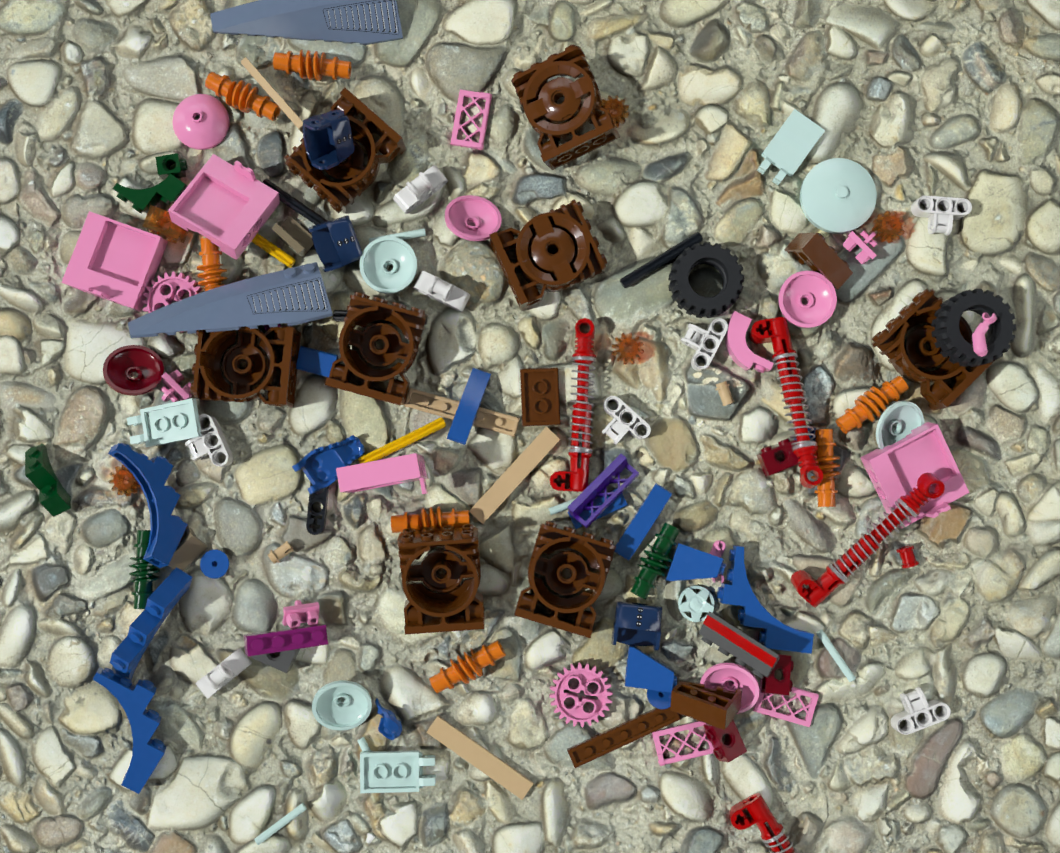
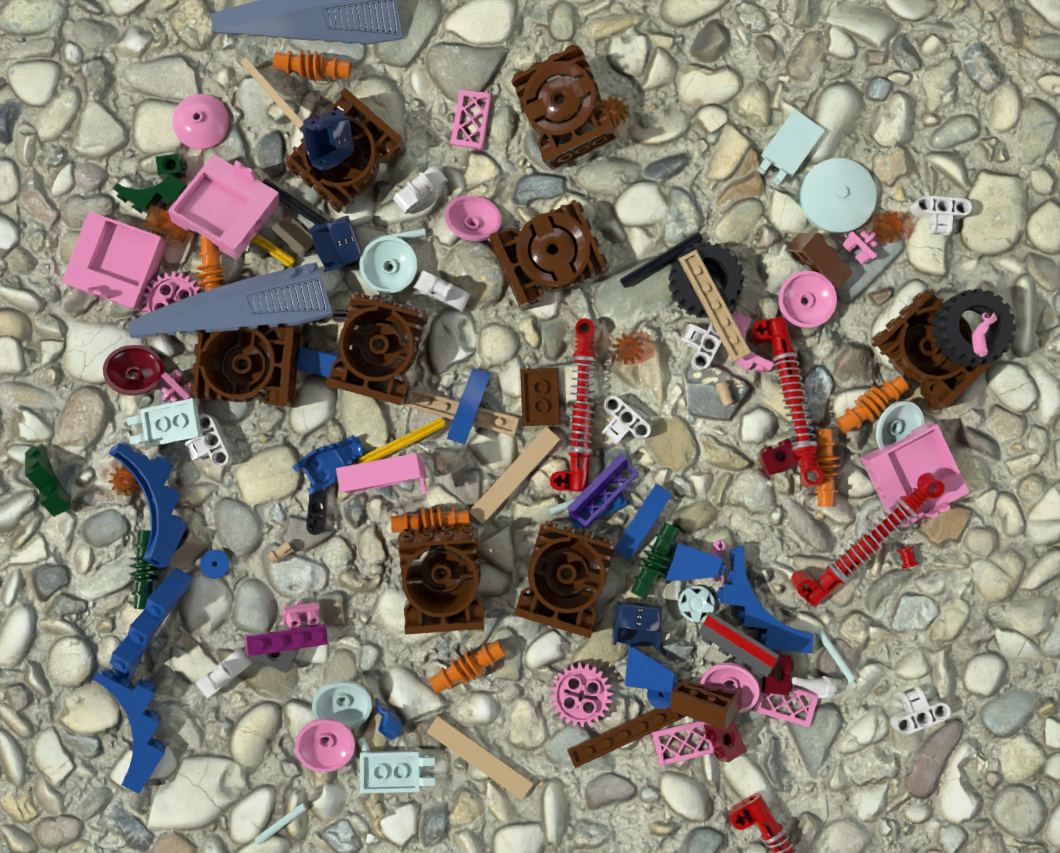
(242, 96): orange piece -> none
(321, 753): none -> bright pink dish
(714, 306): none -> tan tile
(824, 687): none -> white piece

